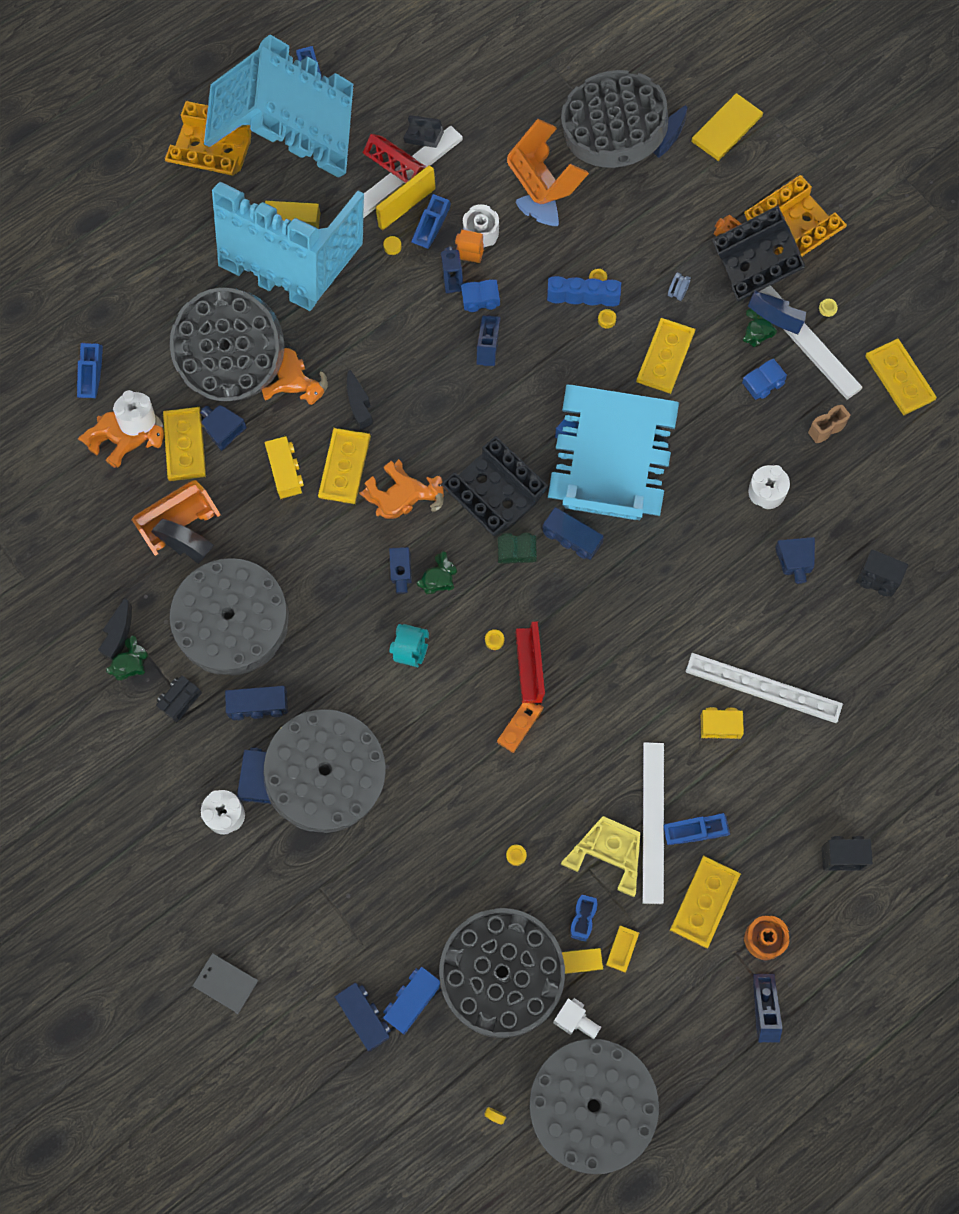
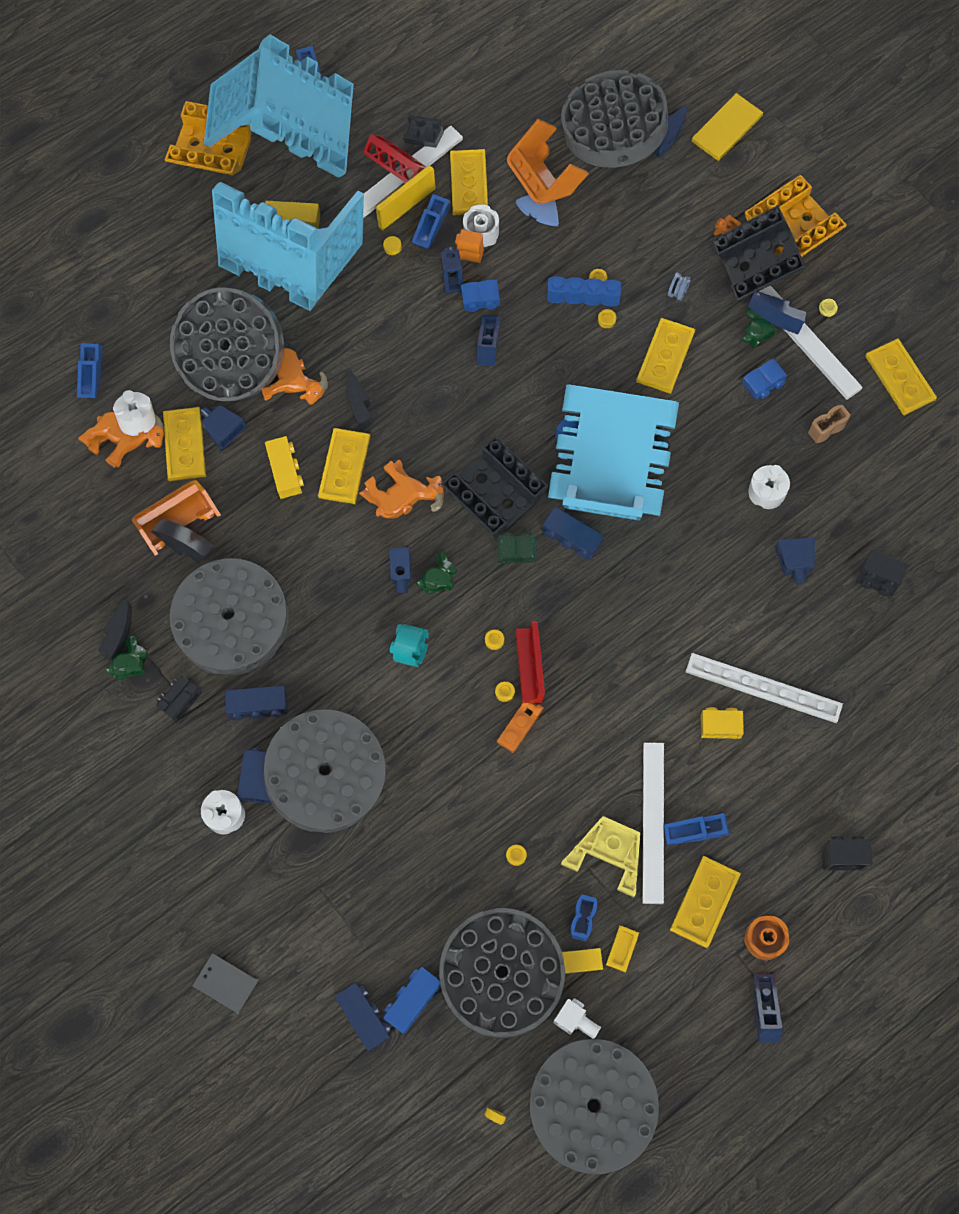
(468, 180): none -> yellow tile
(504, 691): none -> yellow tile

